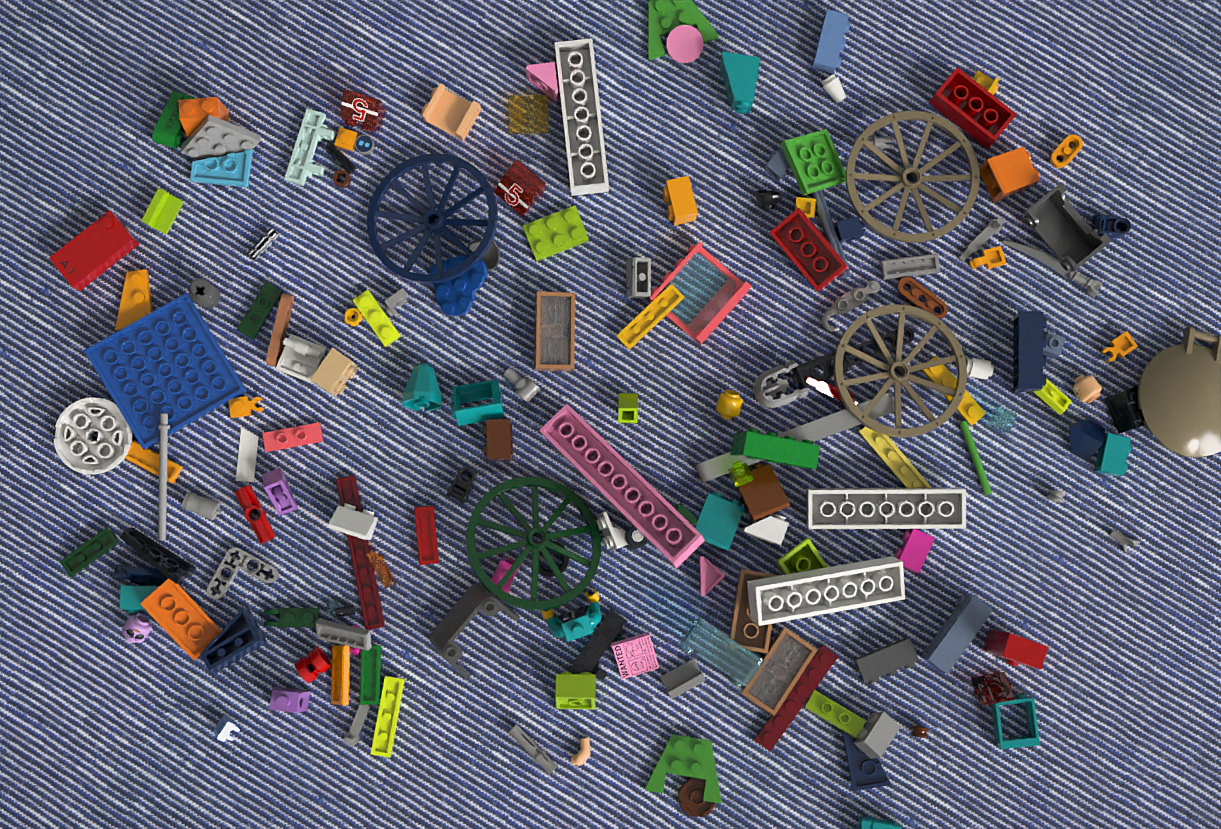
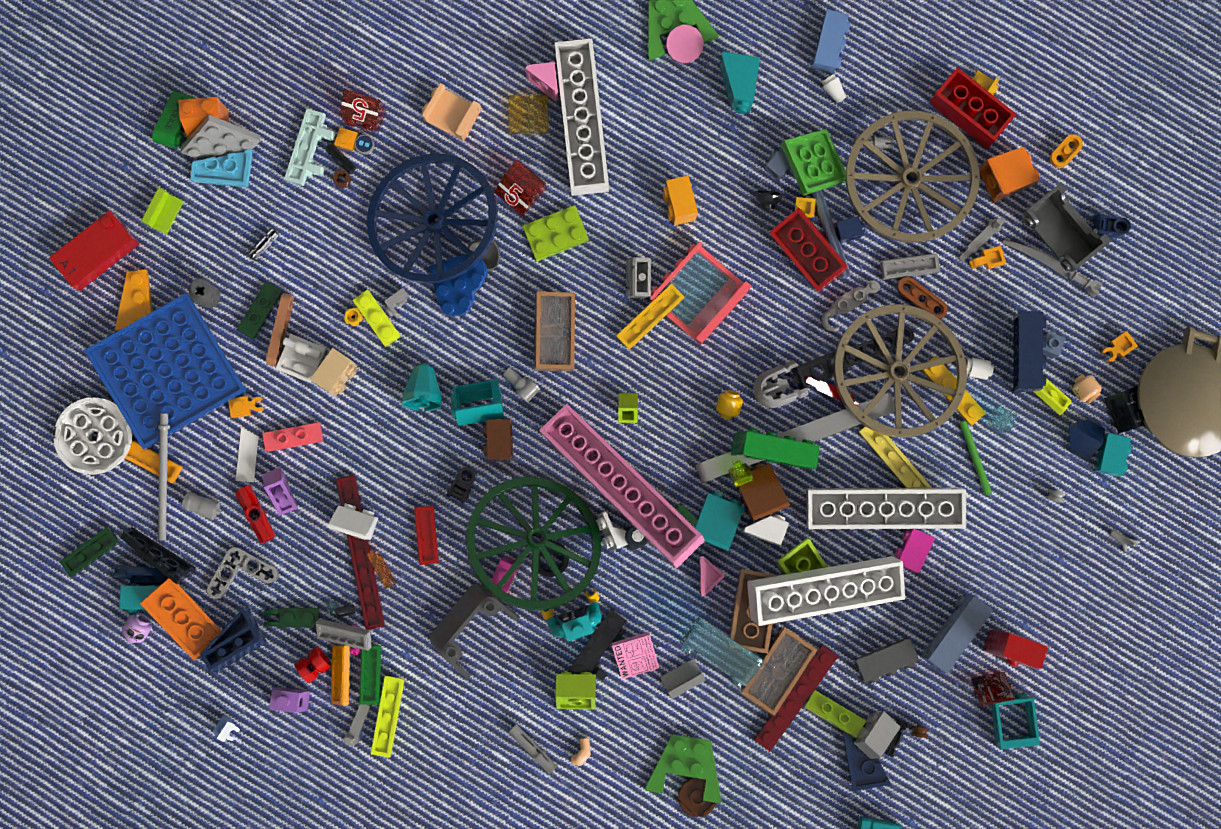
(890, 751): none -> black axle

